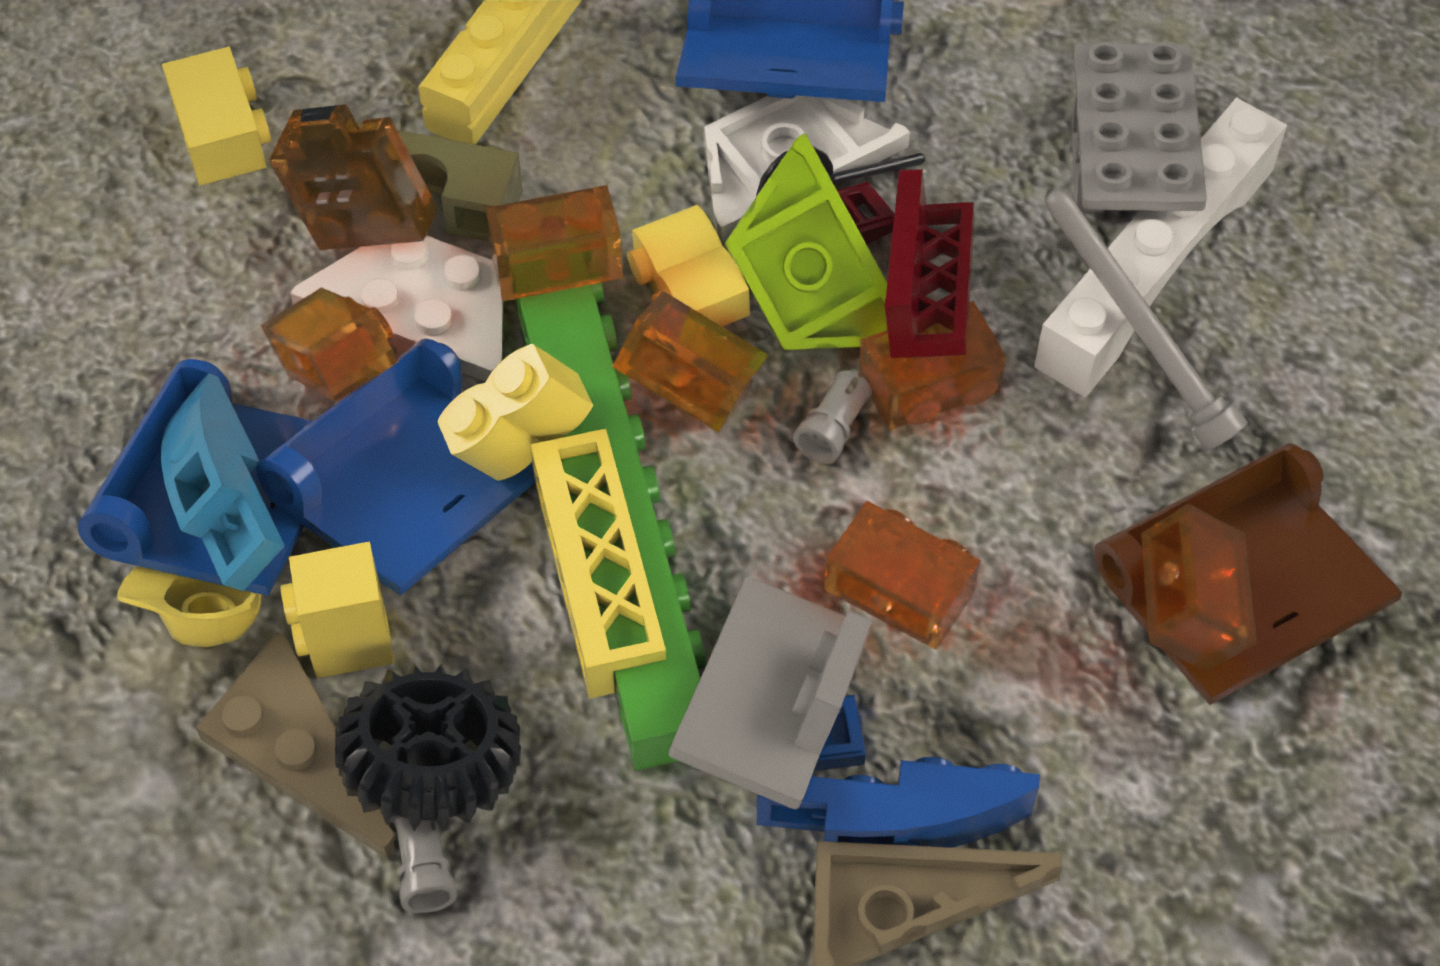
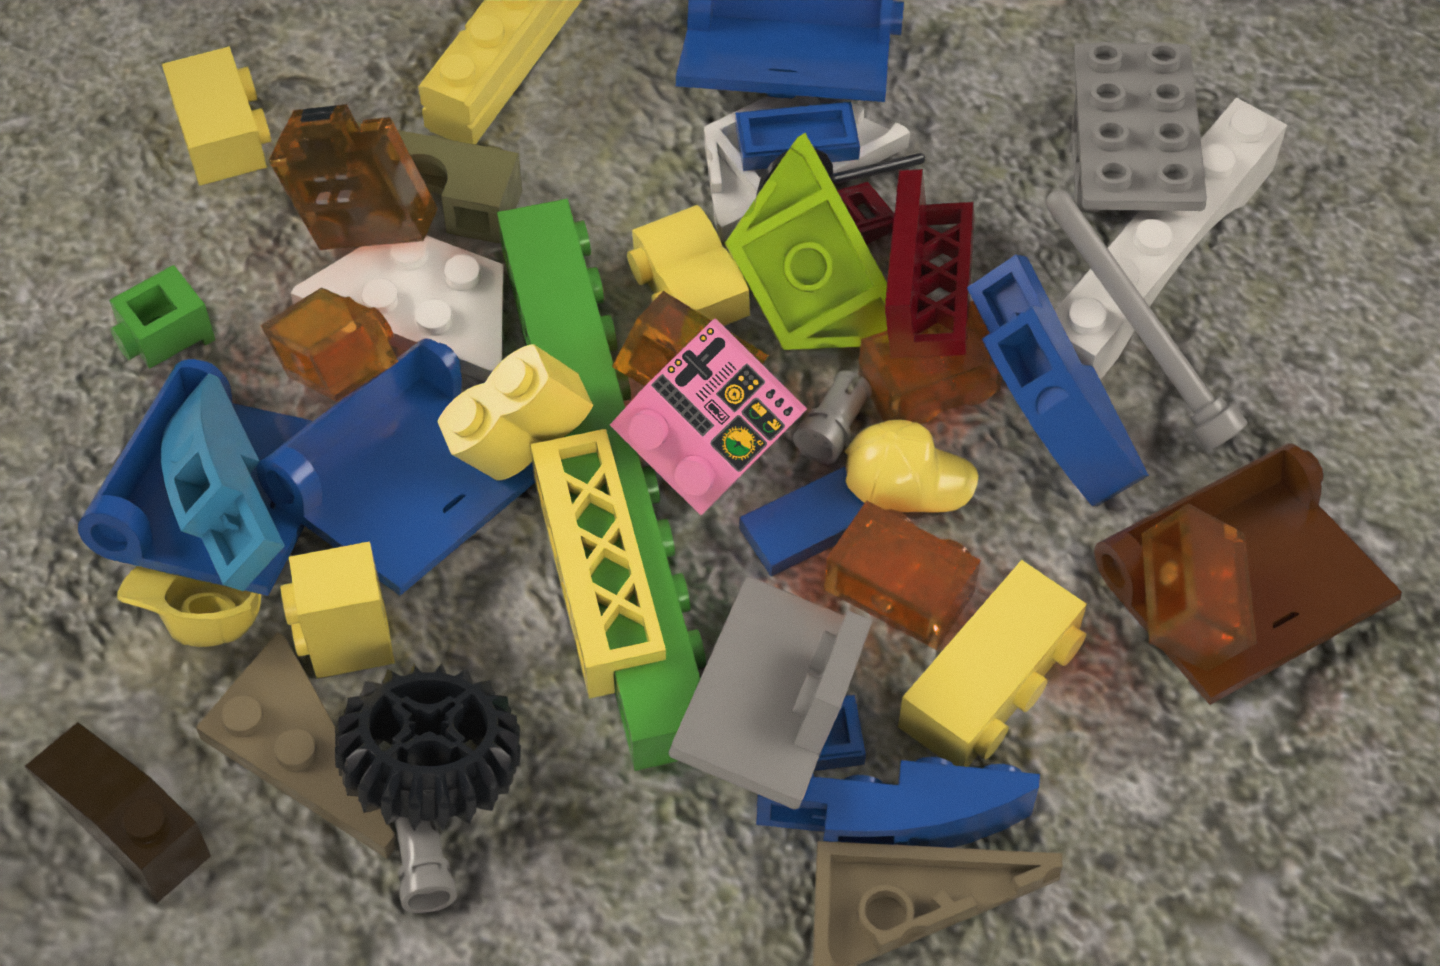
(121, 810): none -> dark brown slope
(160, 318): none -> bright green brick
(554, 242): clear orange brick -> none
(707, 416): none -> bright pink slope
(770, 132): none -> blue tile
(801, 522): none -> blue tile
(903, 470): none -> light yellow piece
(993, 667): none -> light yellow brick
(1052, 385): none -> blue slope

